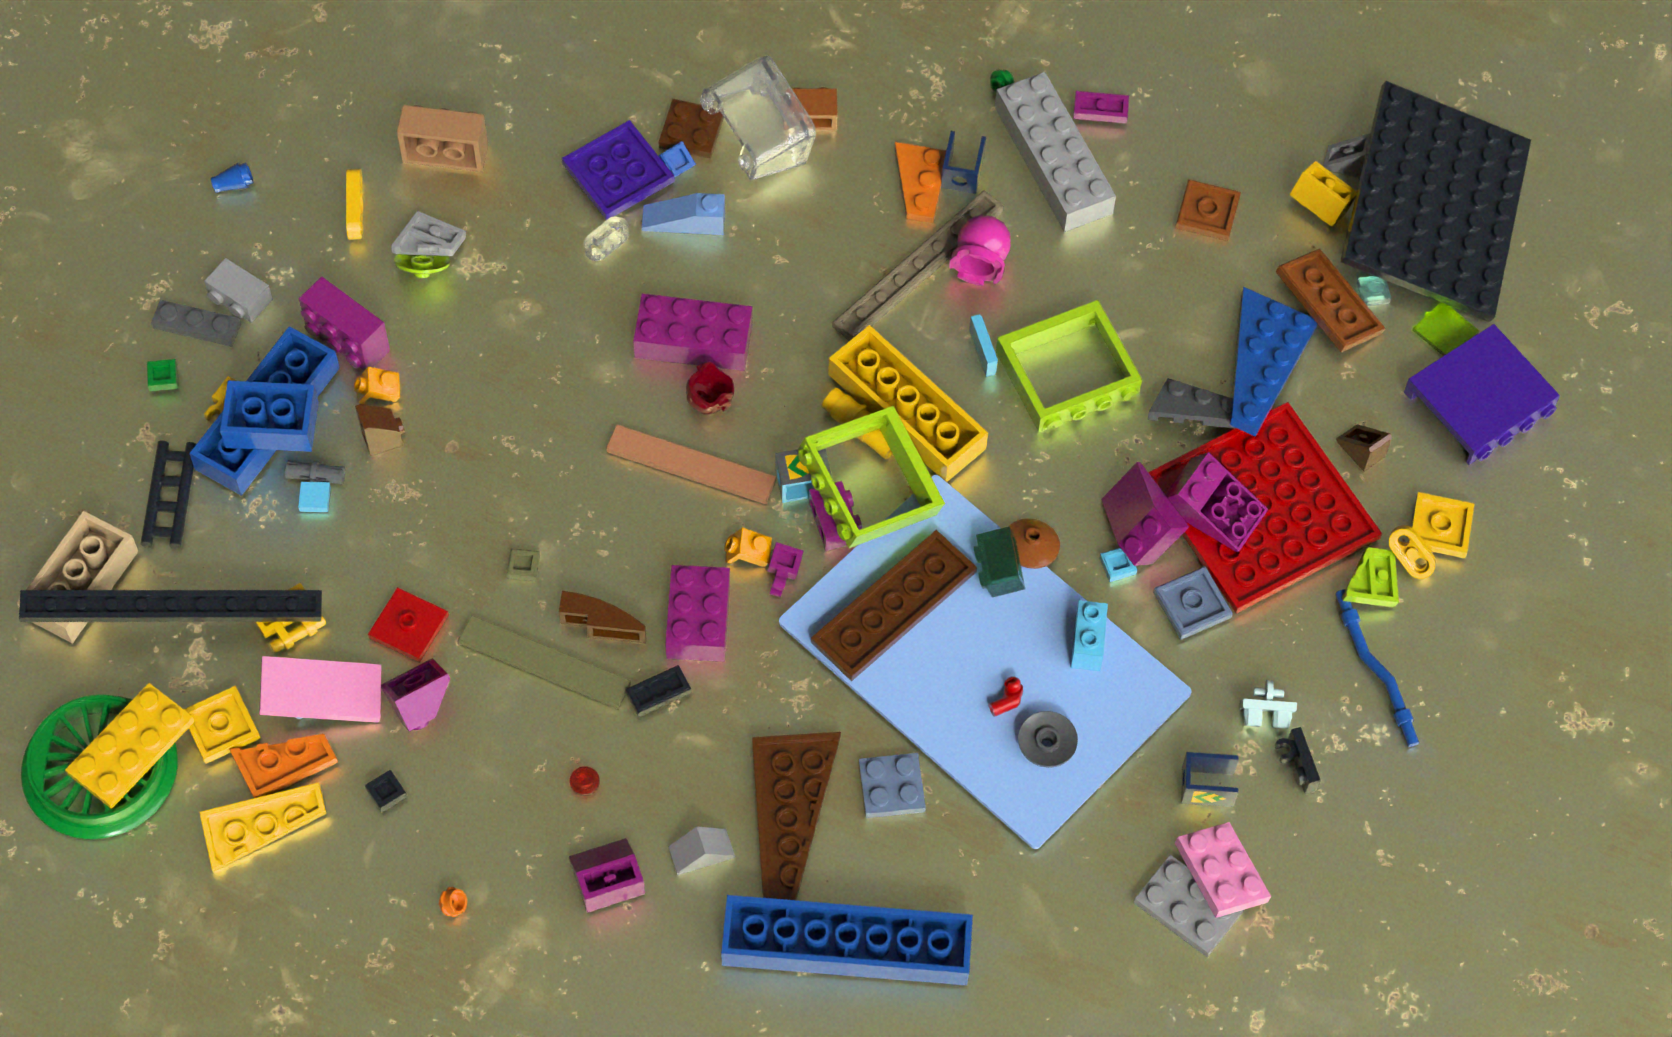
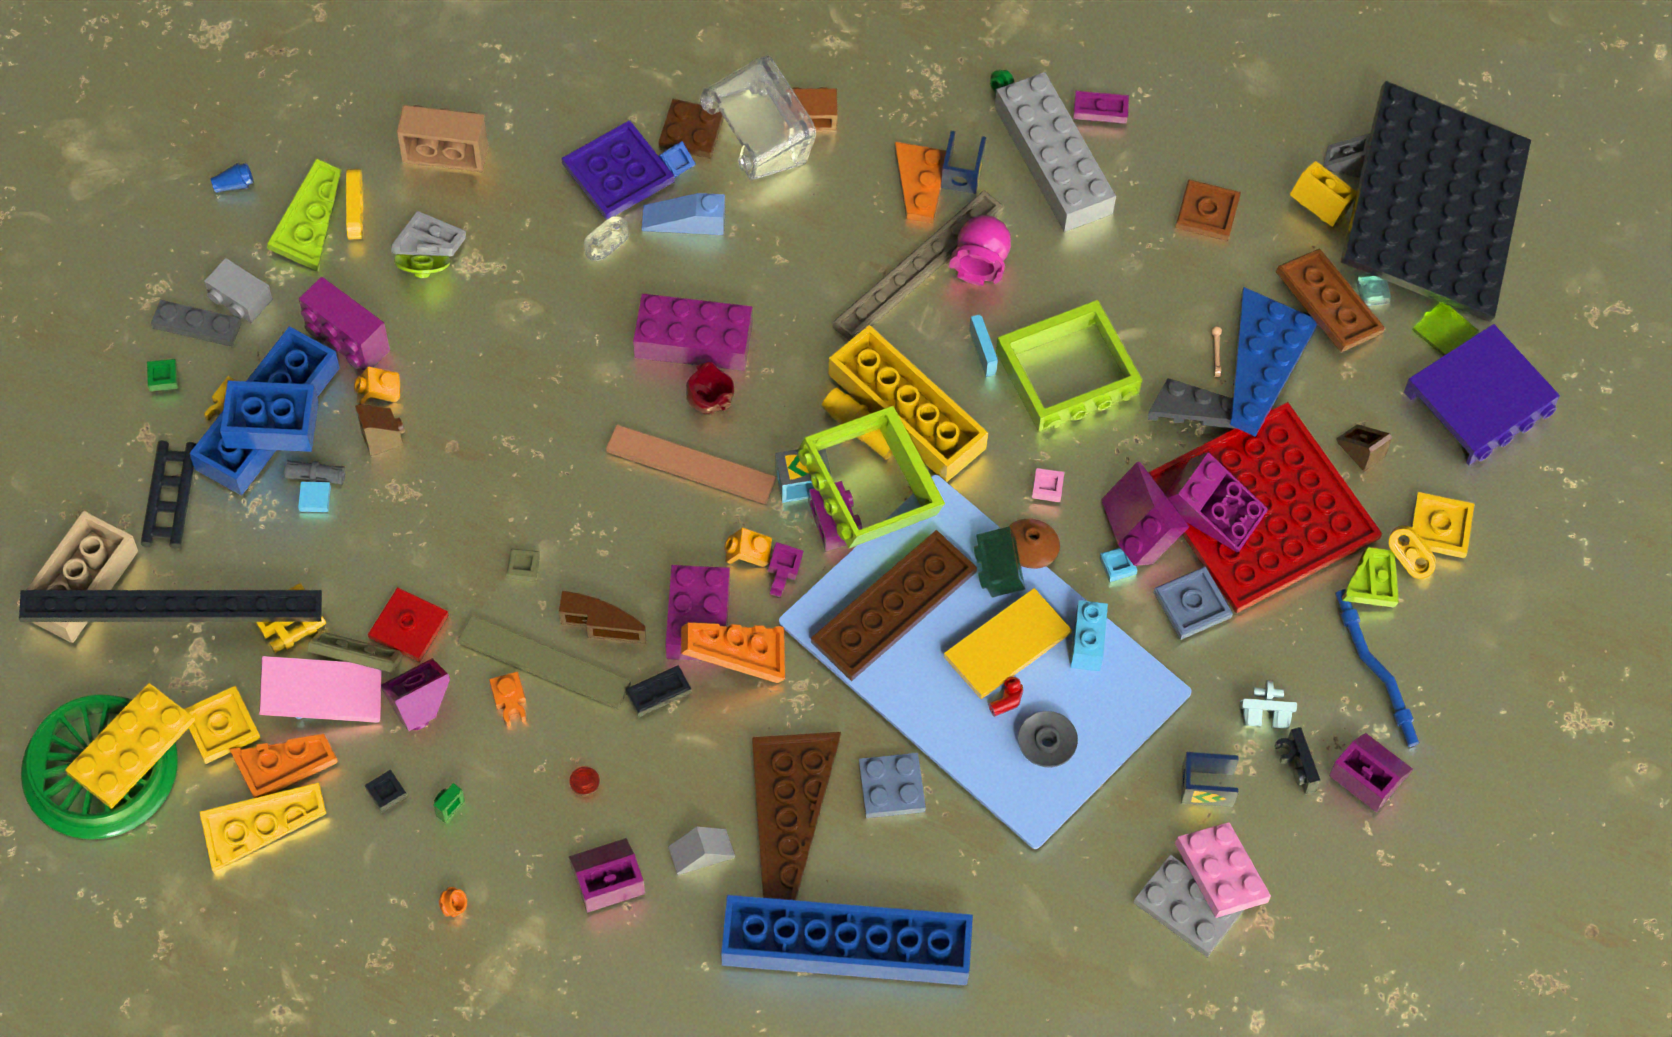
(306, 221): none -> lime wing
(355, 651): none -> olive tile
(448, 802): none -> green plate
(508, 695): none -> orange plate
(744, 649): none -> orange wing
(1007, 643): none -> yellow tile
(1048, 485): none -> bright pink plate
(1216, 332): none -> light nougat hinge
(1370, 771): none -> magenta slope

